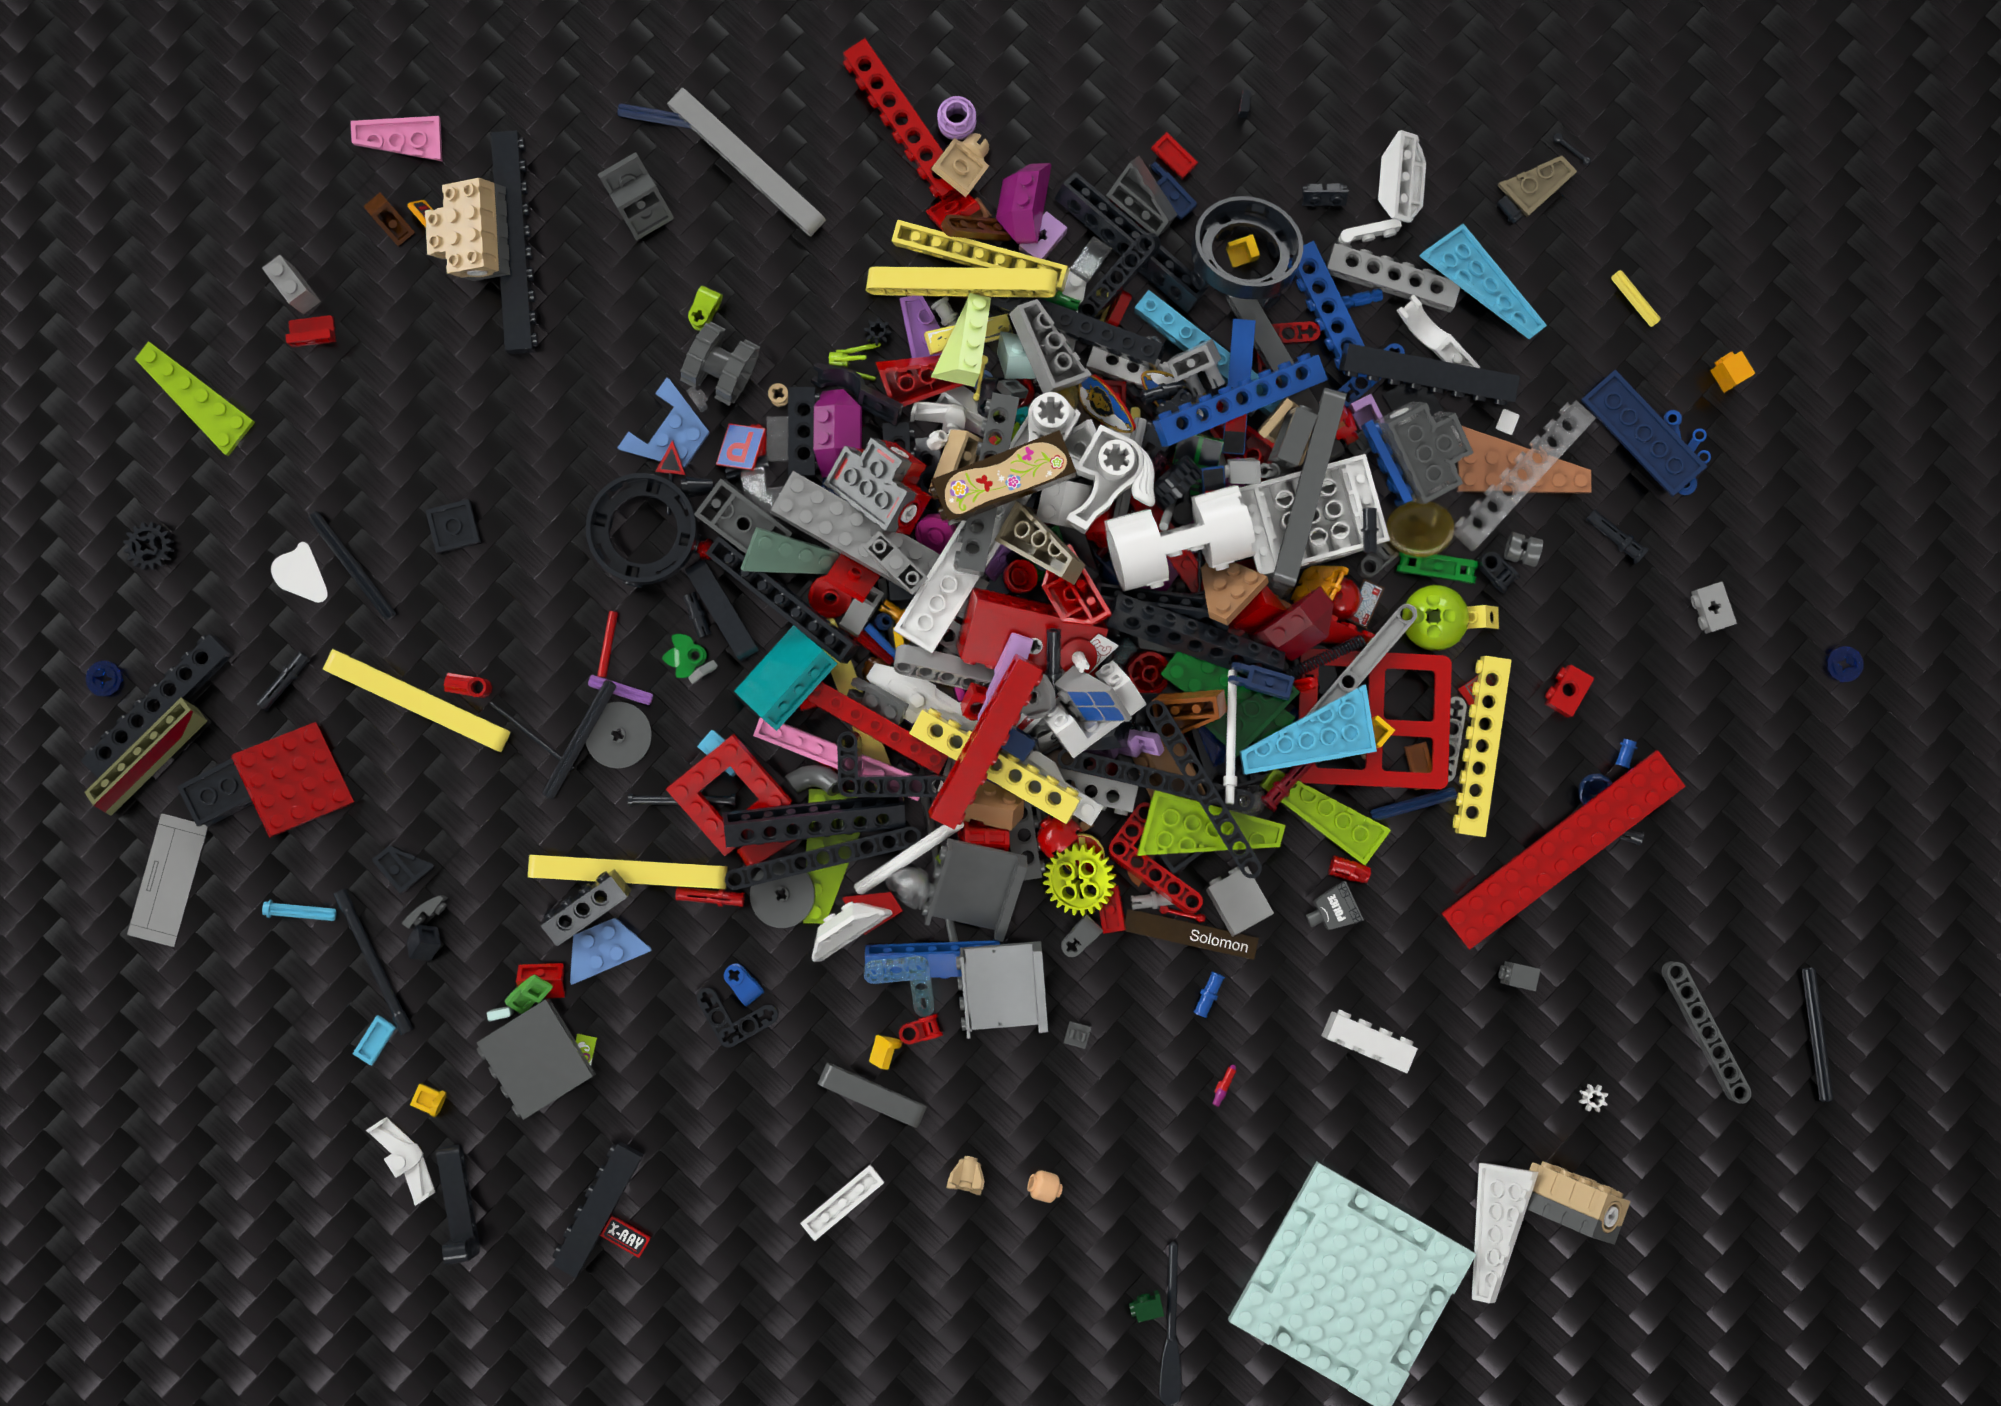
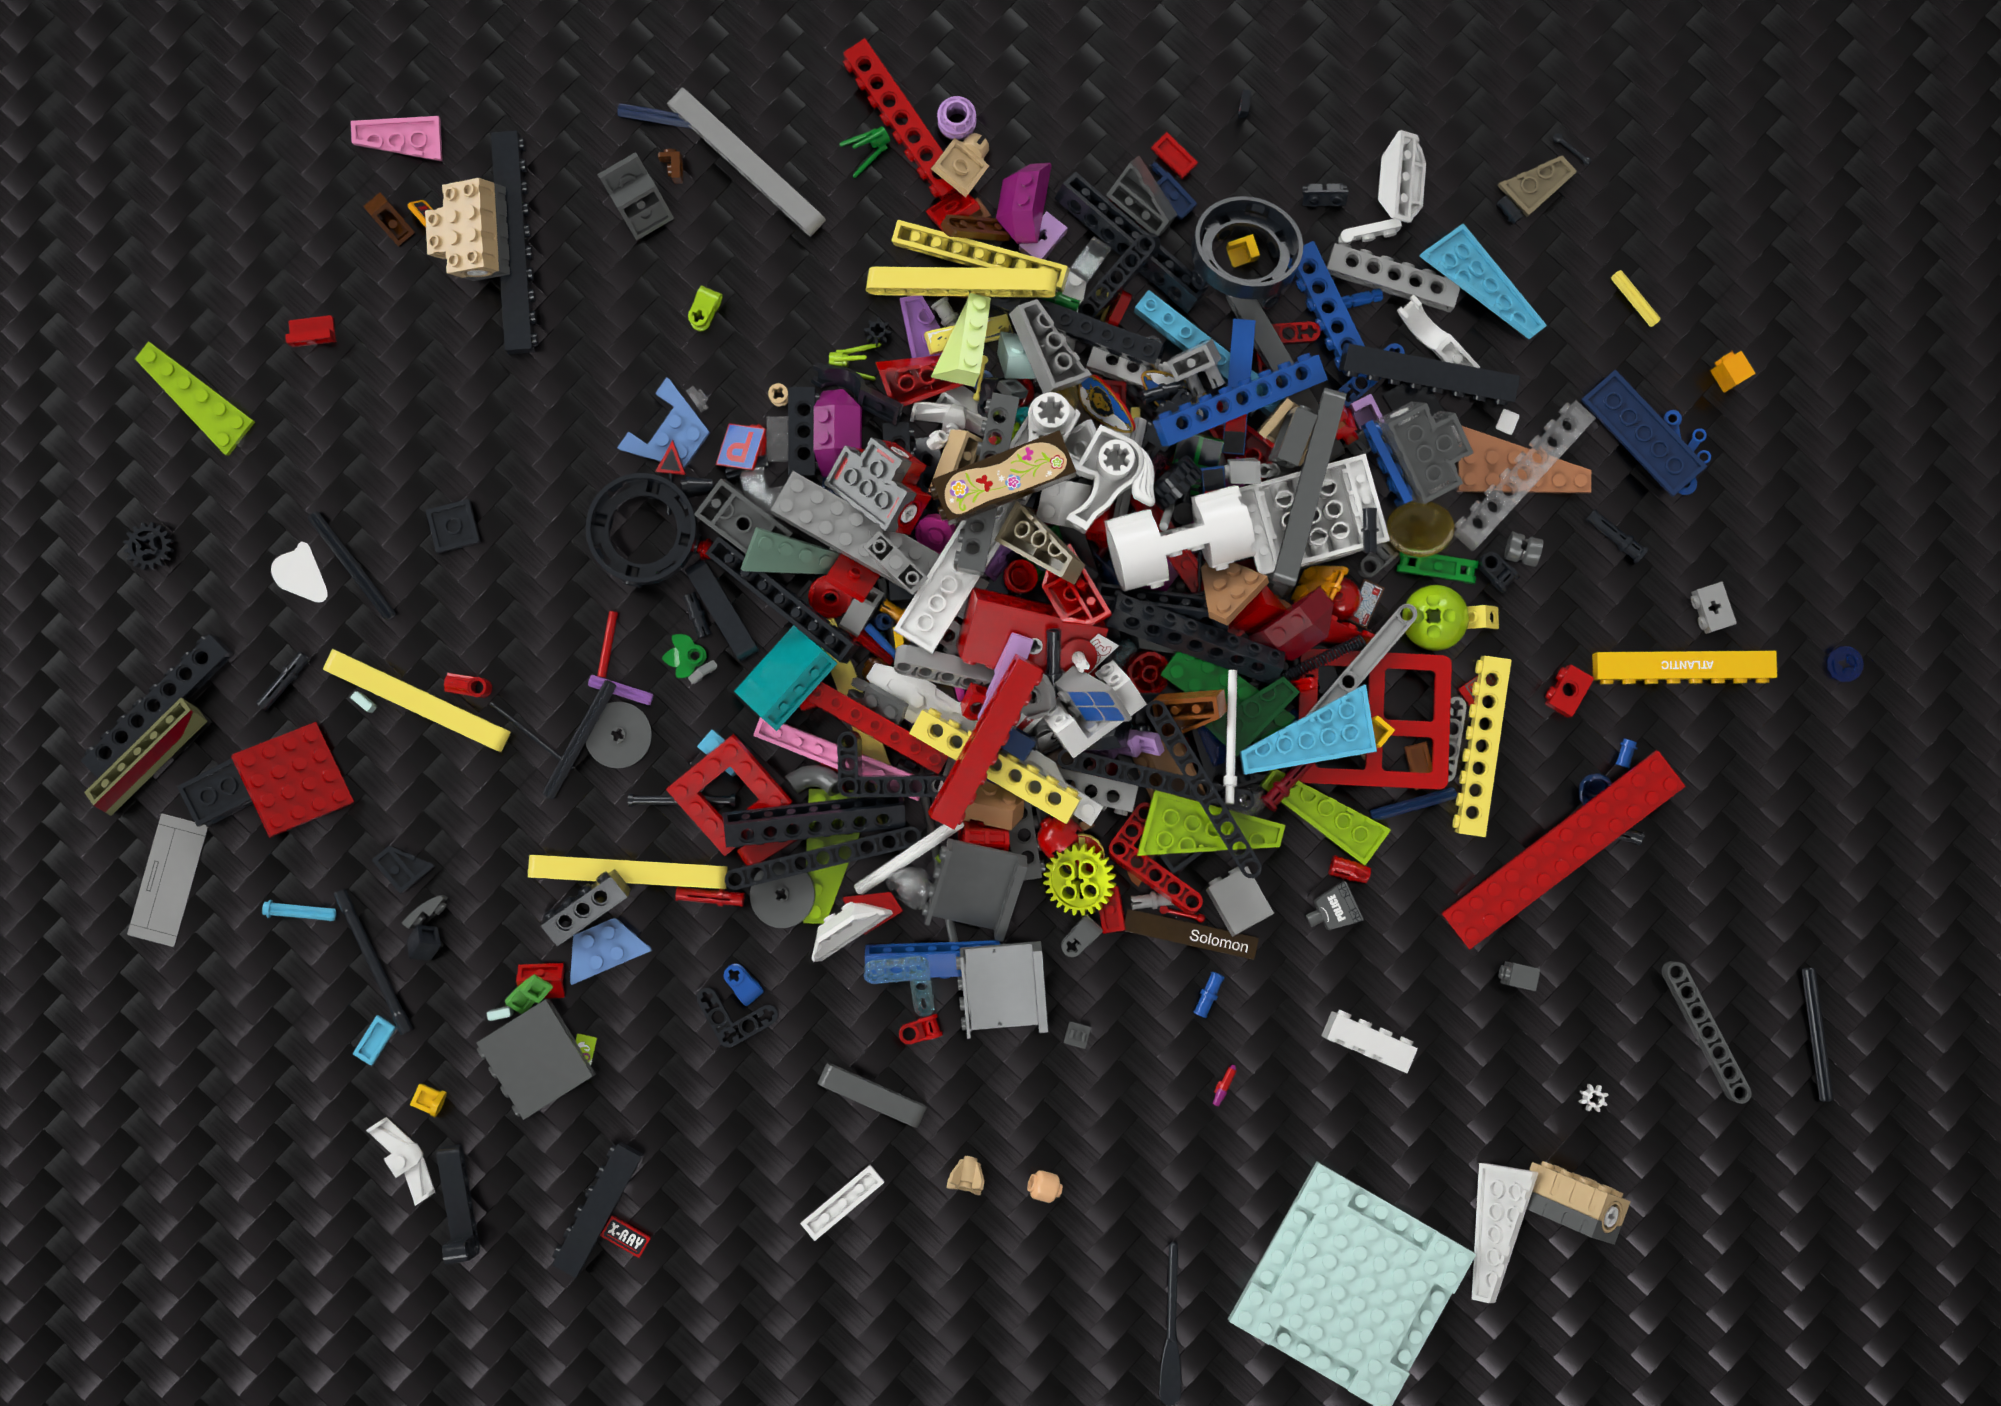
(97, 670): clear blue gear -> none
(291, 284): light grey brick -> none
(364, 701): none -> light aqua tile
(675, 168): none -> reddish brown bracket
(709, 358): dark grey piece -> none
(876, 137): none -> green plant
(883, 1051): yellow tile -> none
(1147, 1307): dark green brick -> none
(1263, 680): dark blue hinge -> none
(1684, 666): none -> yellow brick

